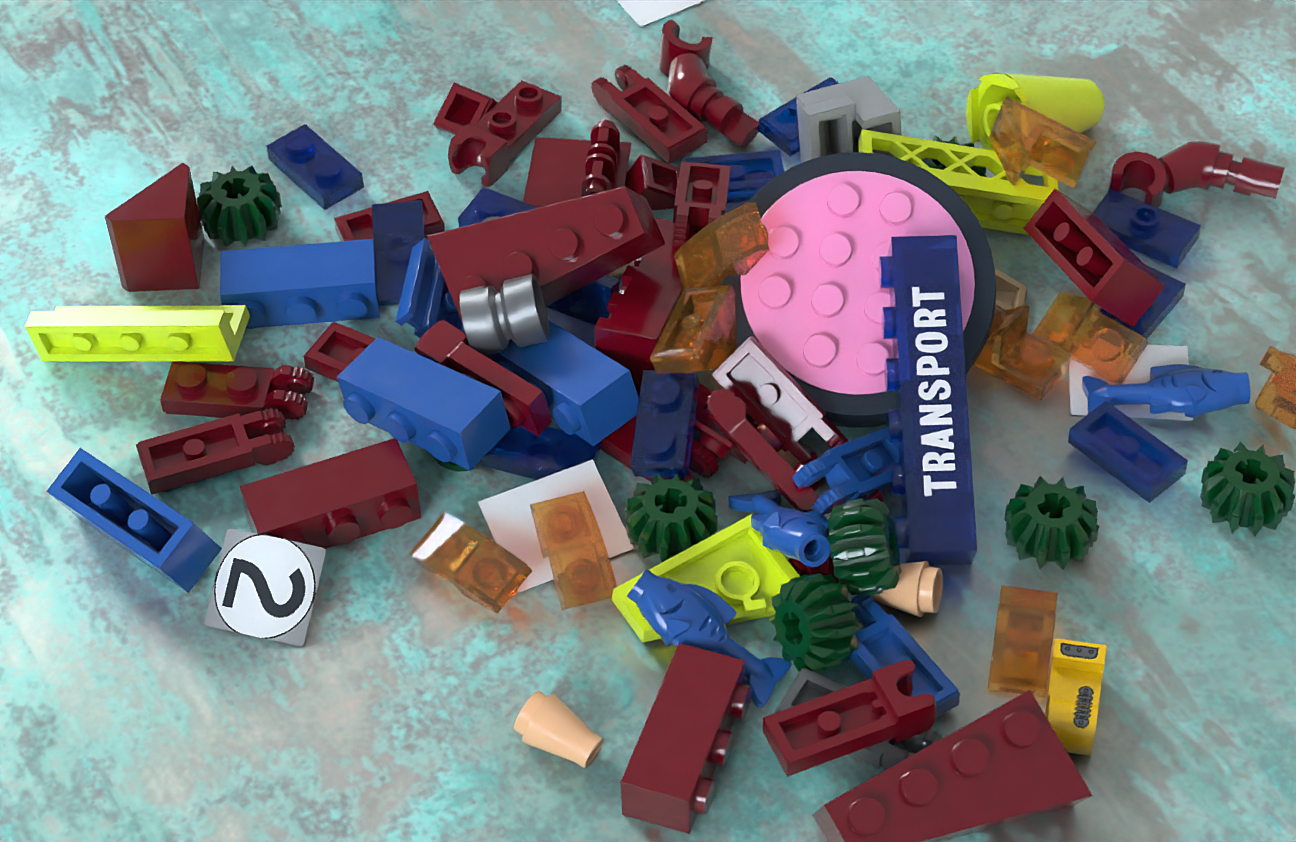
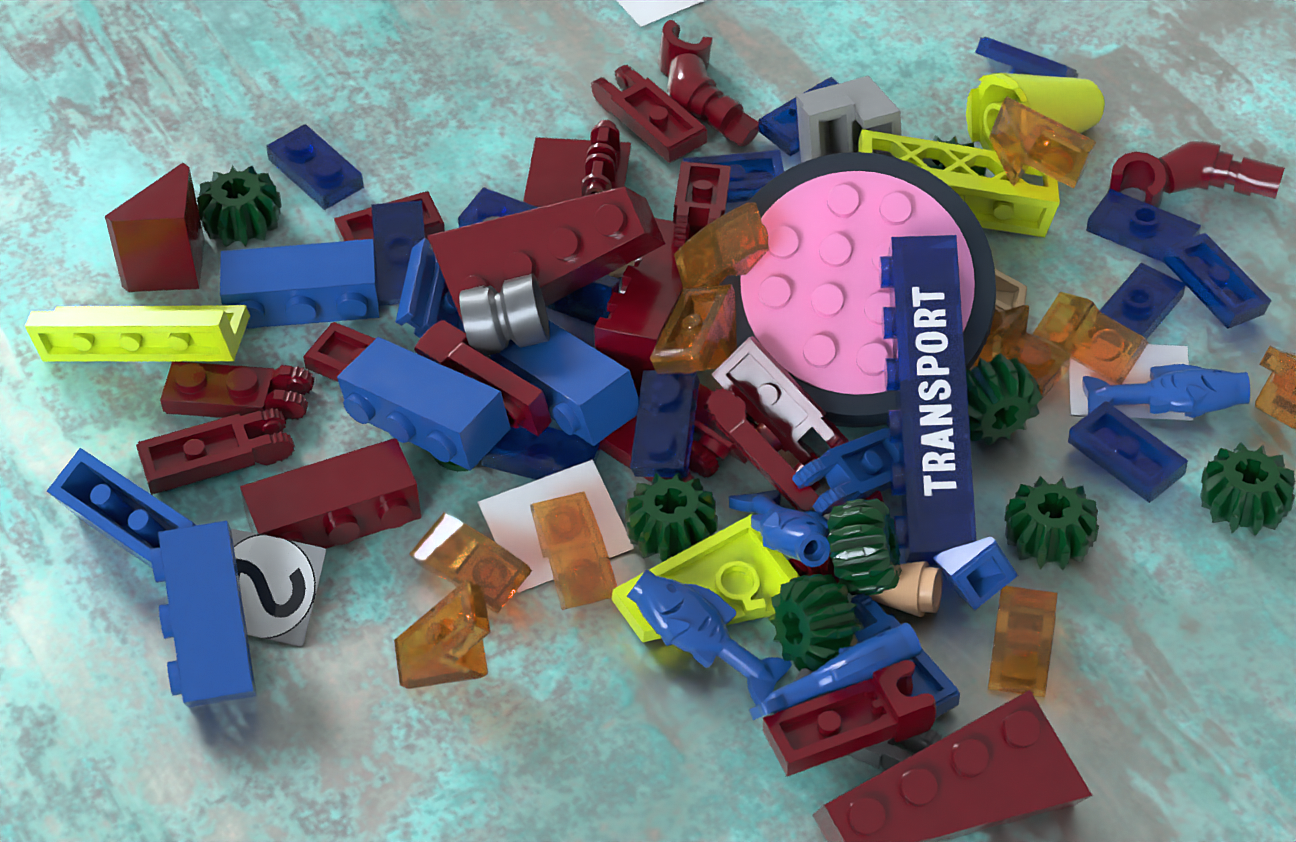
(204, 614): none -> blue brick
(446, 641): none -> clear orange slope
(462, 108): dark red slope -> none
(503, 131): dark red plate -> none
(557, 730): light nougat cone -> none
(654, 181): dark red slope -> none
(685, 739): dark red brick -> none
(846, 669): none -> blue animal
(976, 570): none -> blue slope
(1000, 398): none -> dark green gear
(1022, 61): none -> clear blue plate
(1075, 693): yellow leg -> none
(1094, 258): dark red brick -> none
(1216, 280): none -> clear blue plate

